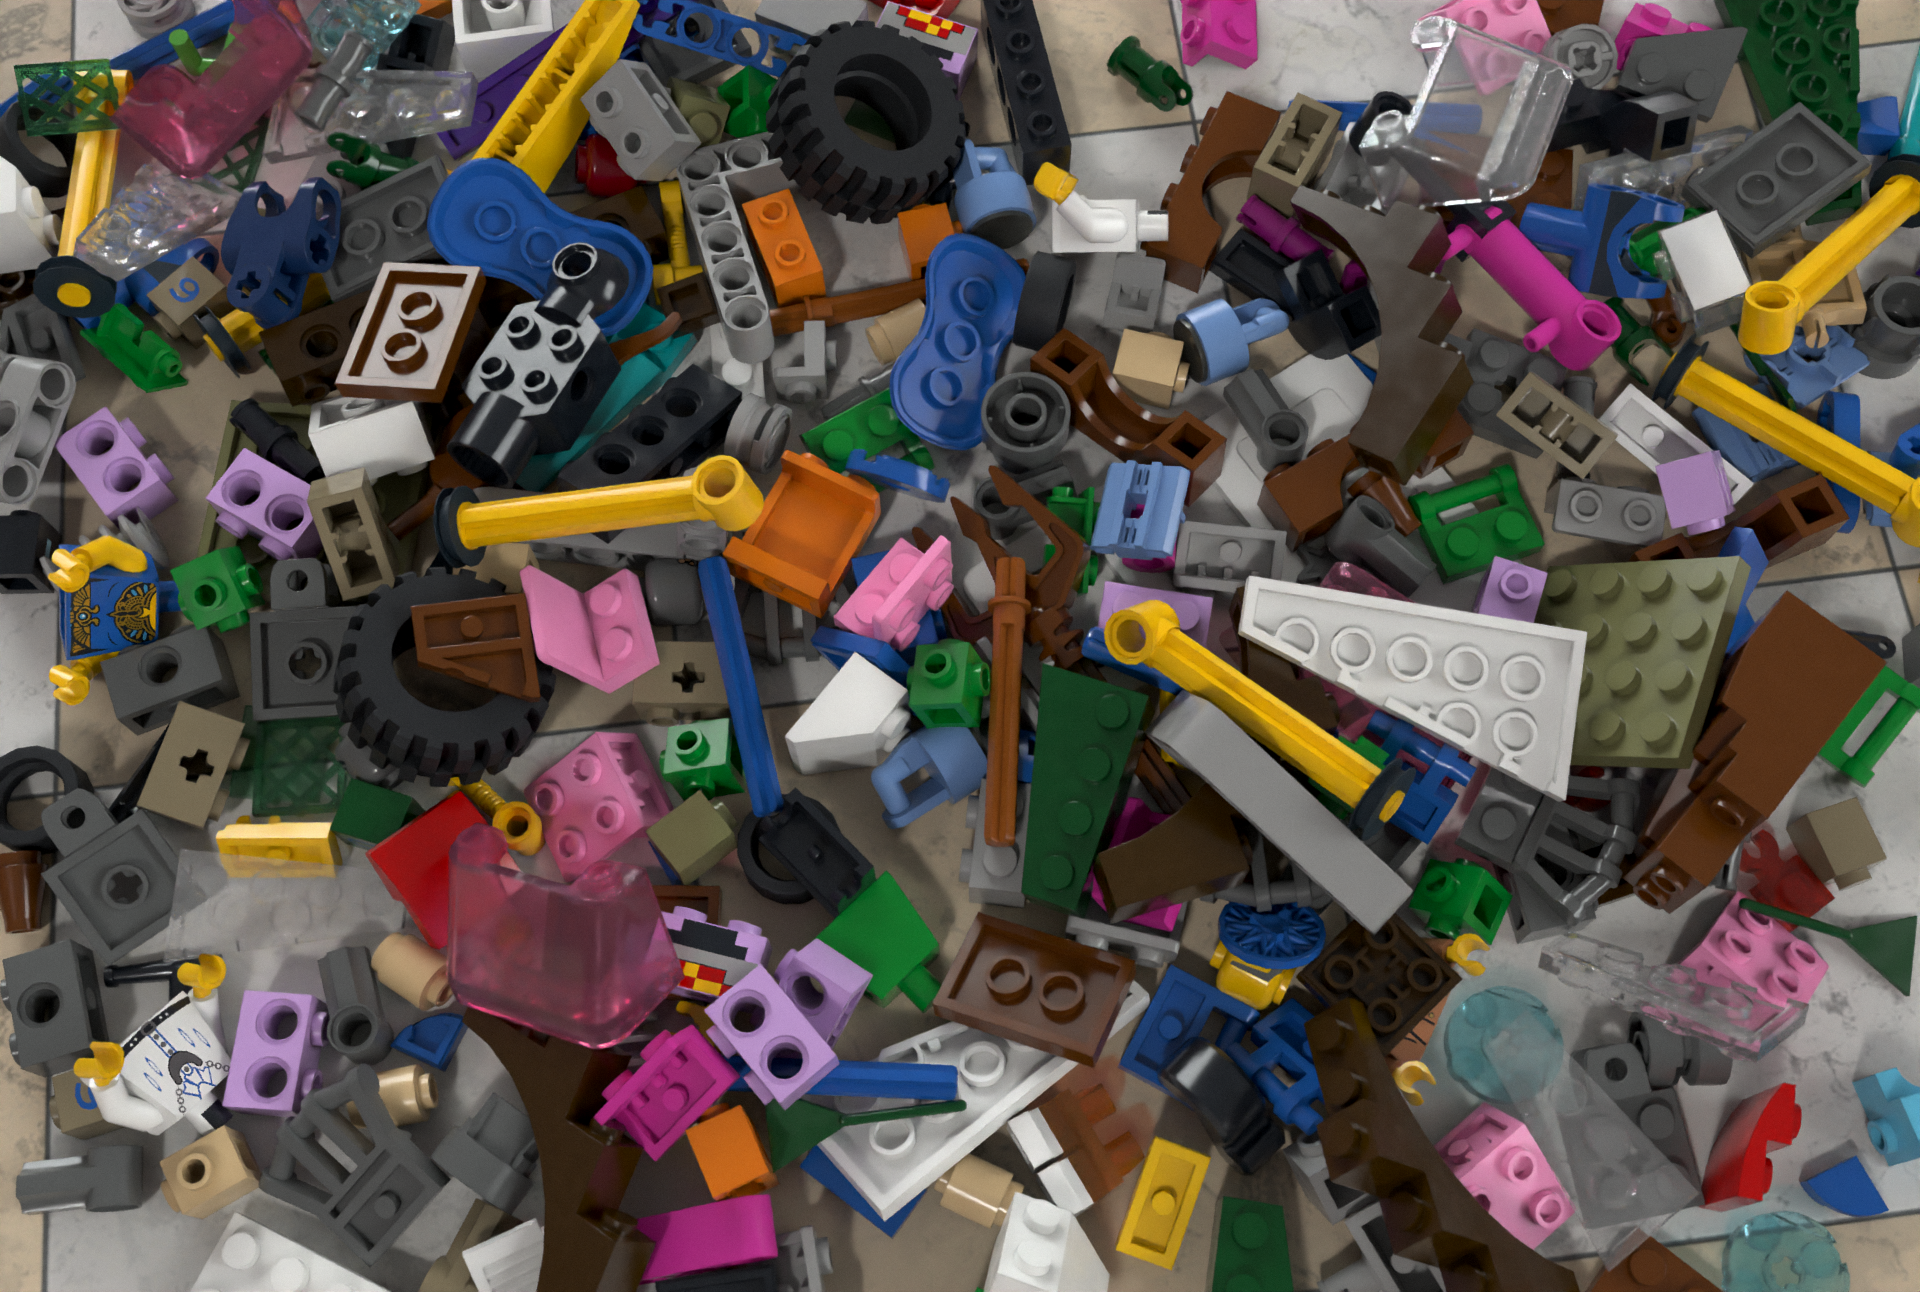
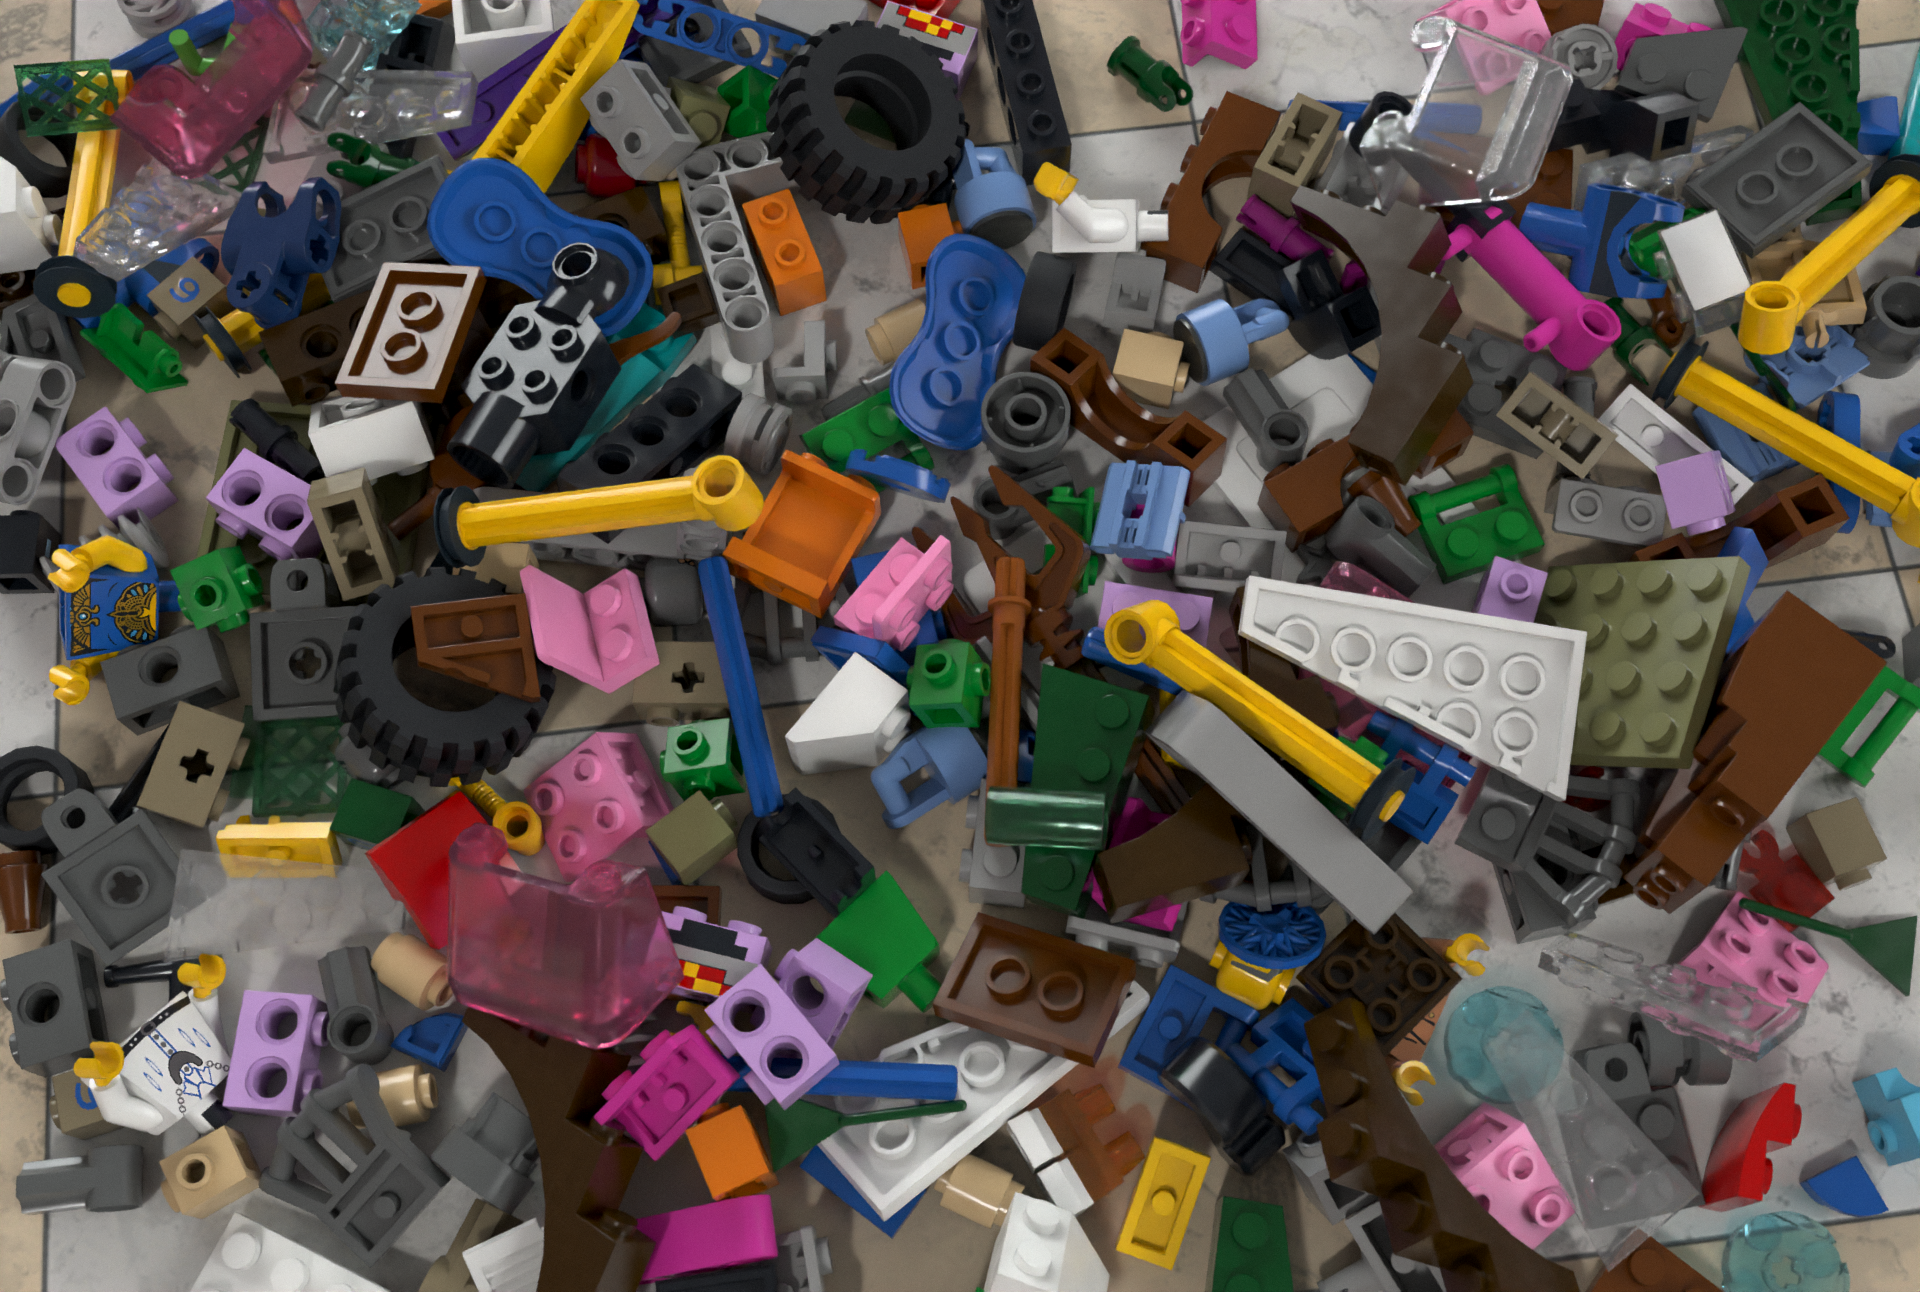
(851, 306): dark orange axle -> none
(1047, 818): none -> clear green pin
(1459, 900): green brick -> none

